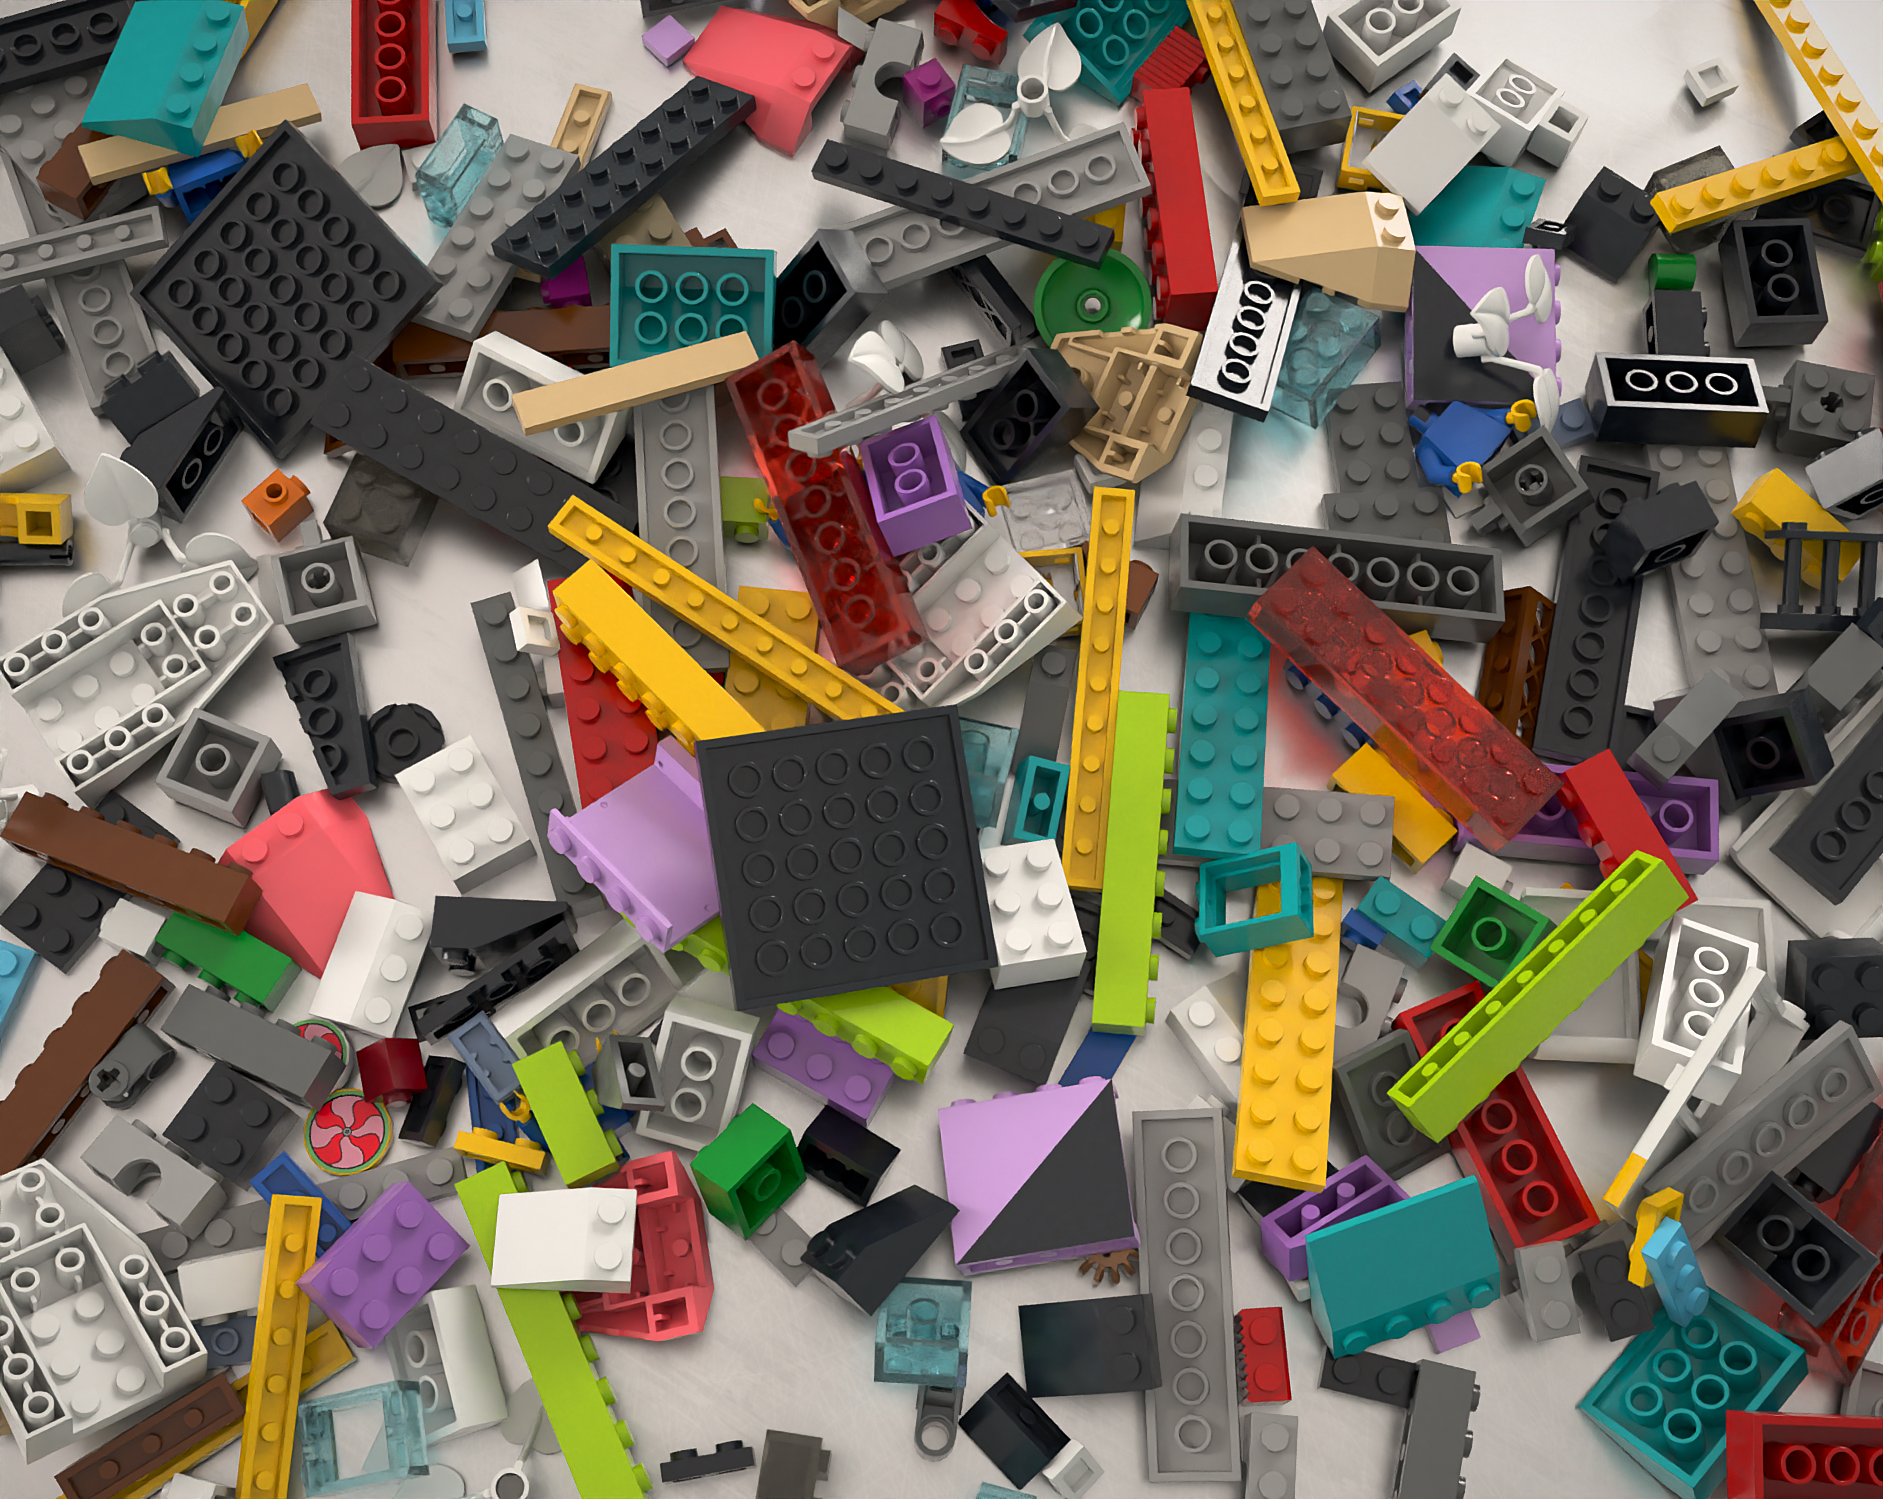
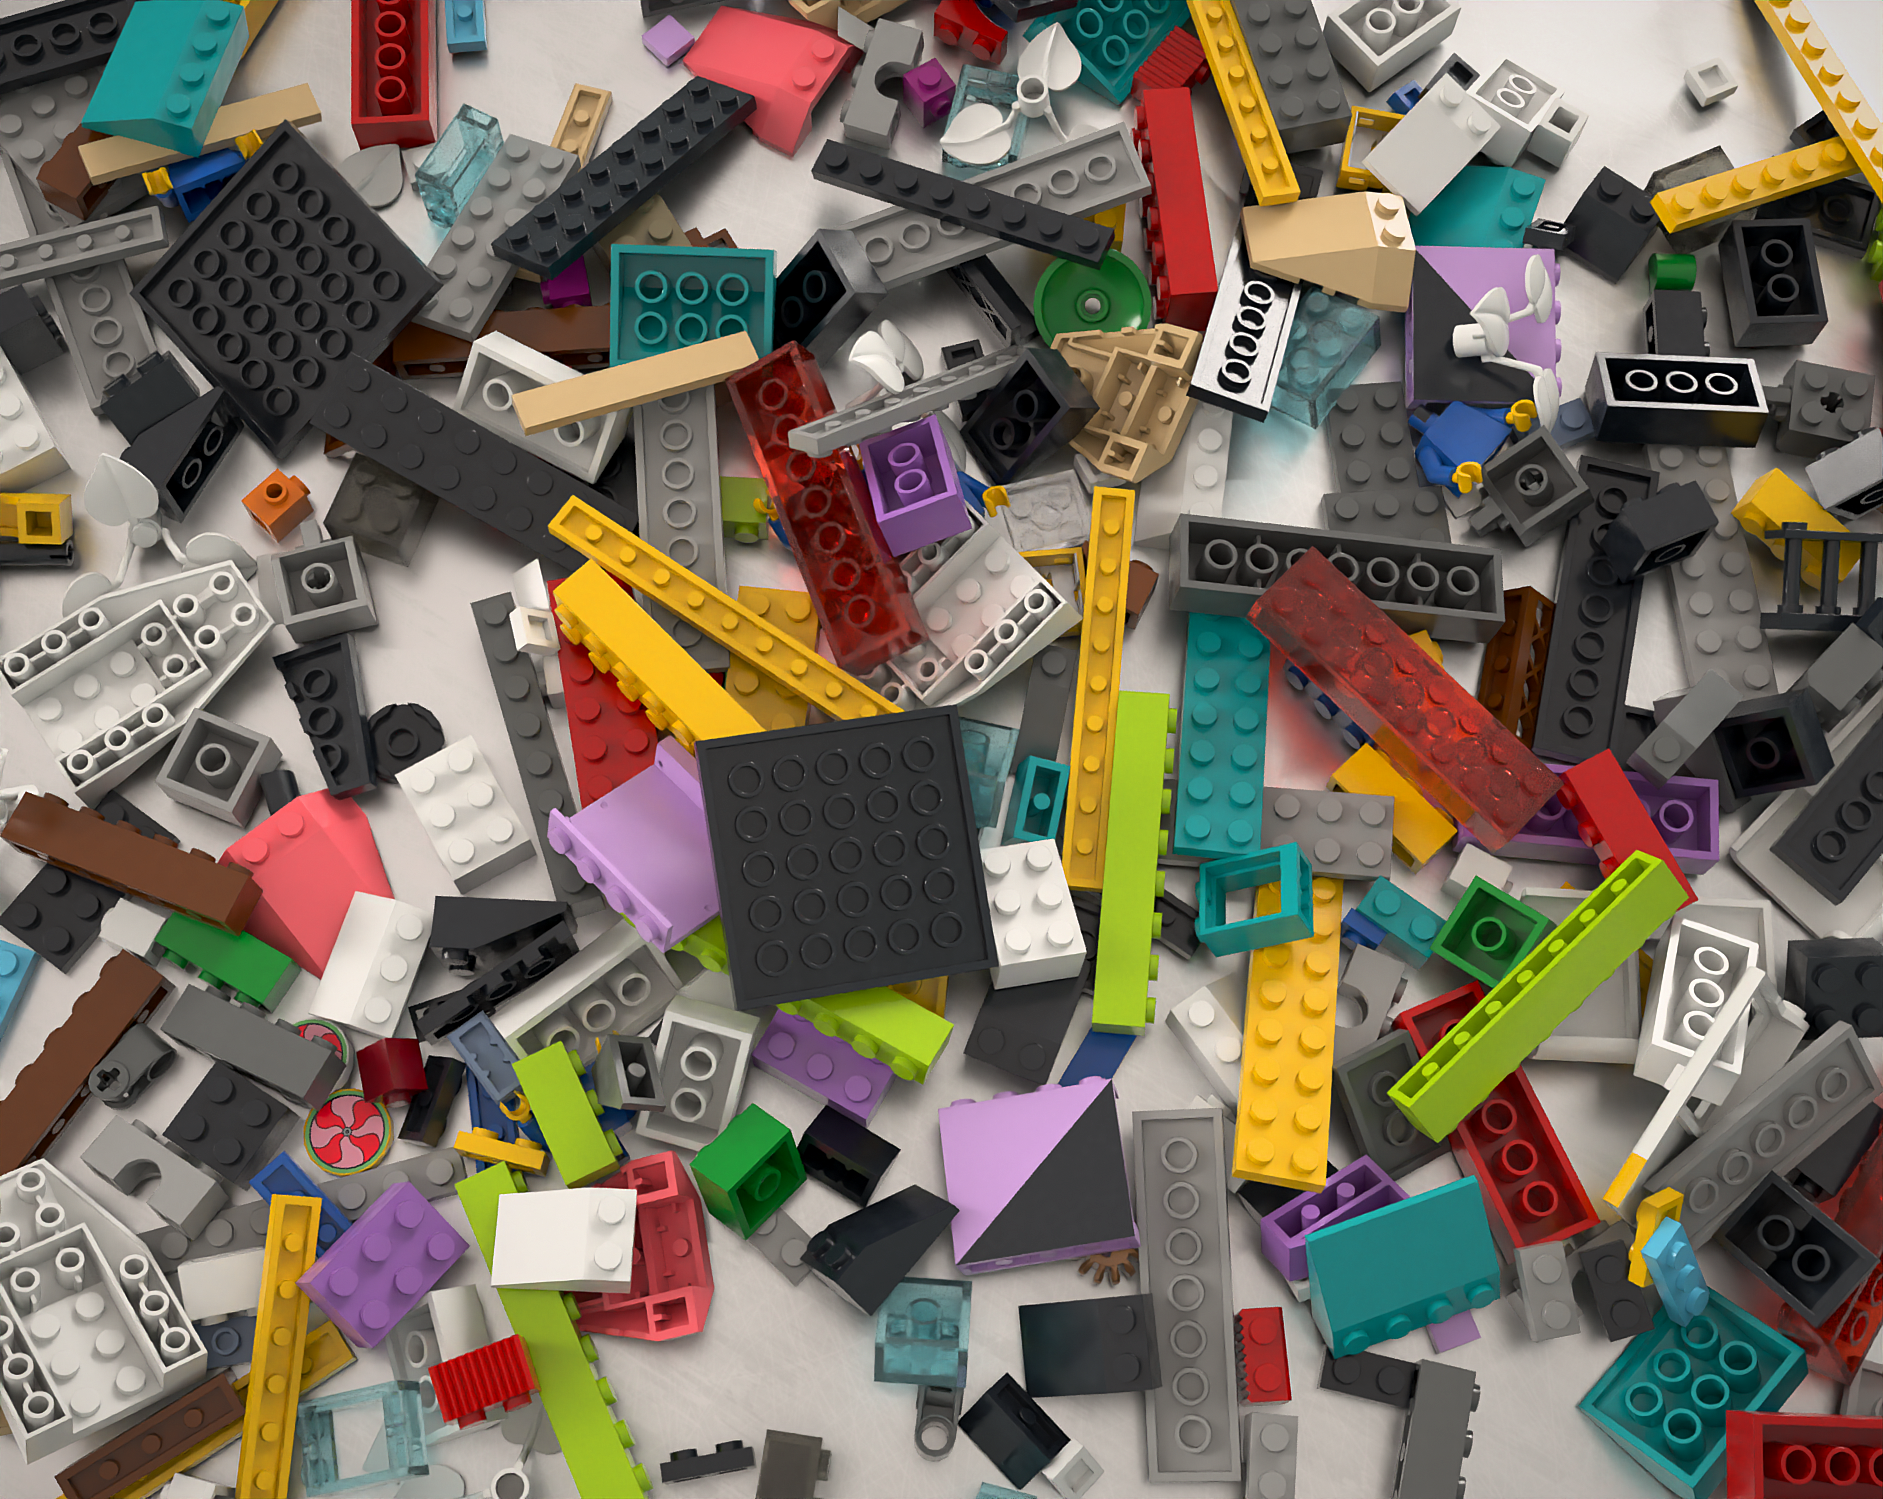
(485, 1381): none -> red brick

